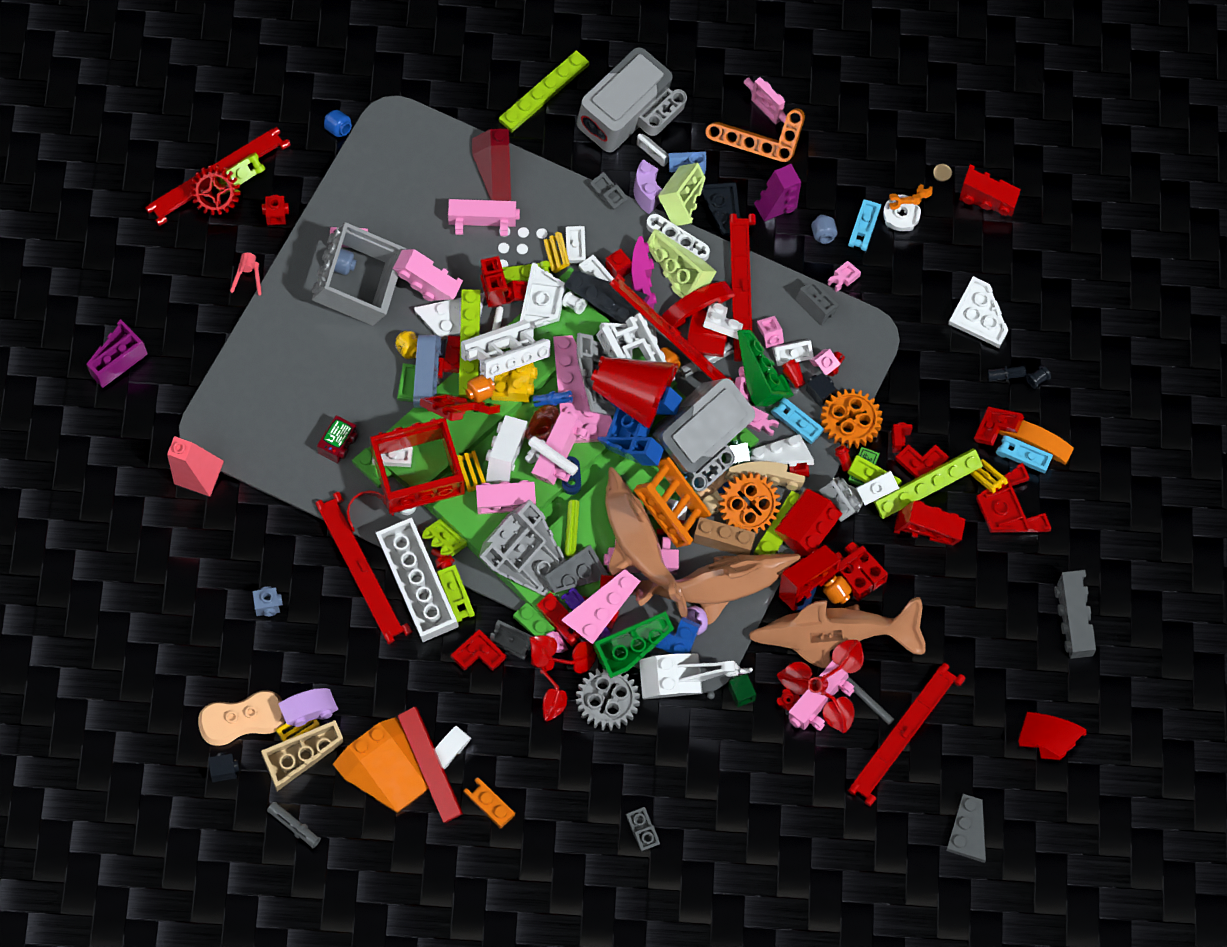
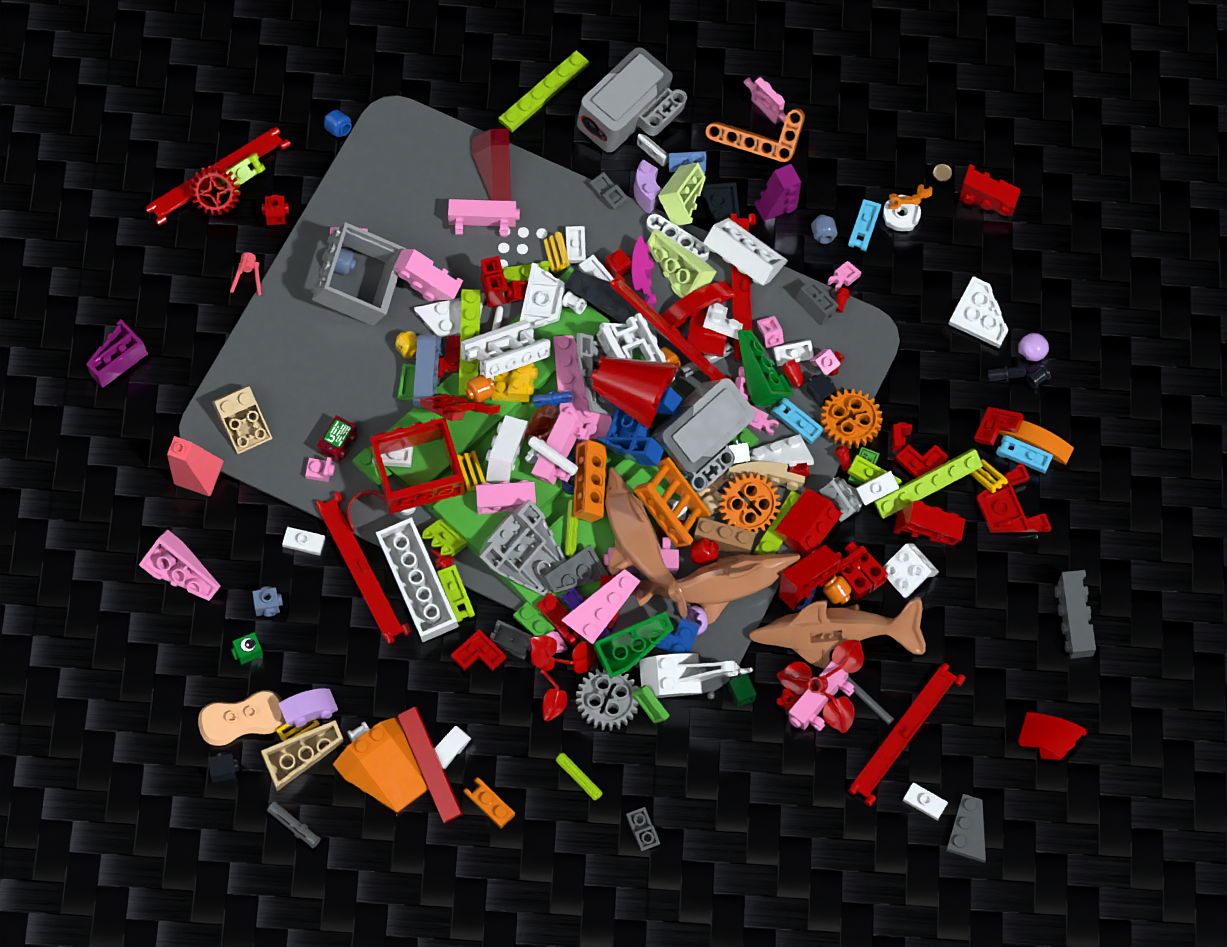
(177, 564): none -> bright pink wedge
(242, 419): none -> tan slope
(246, 648): none -> green brick
(303, 541): none -> white plate
(320, 469): none -> bright pink bracket
(356, 733): none -> white bush
(589, 481): none -> orange brick
(593, 791): none -> lime axle
(650, 704): none -> bright green tile
(704, 551): none -> red head
(744, 251): none -> white slope
(841, 298): none -> red pin
(908, 569): none -> white bracket
(925, 801): none -> white plate
(1033, 347): none -> lavender hair

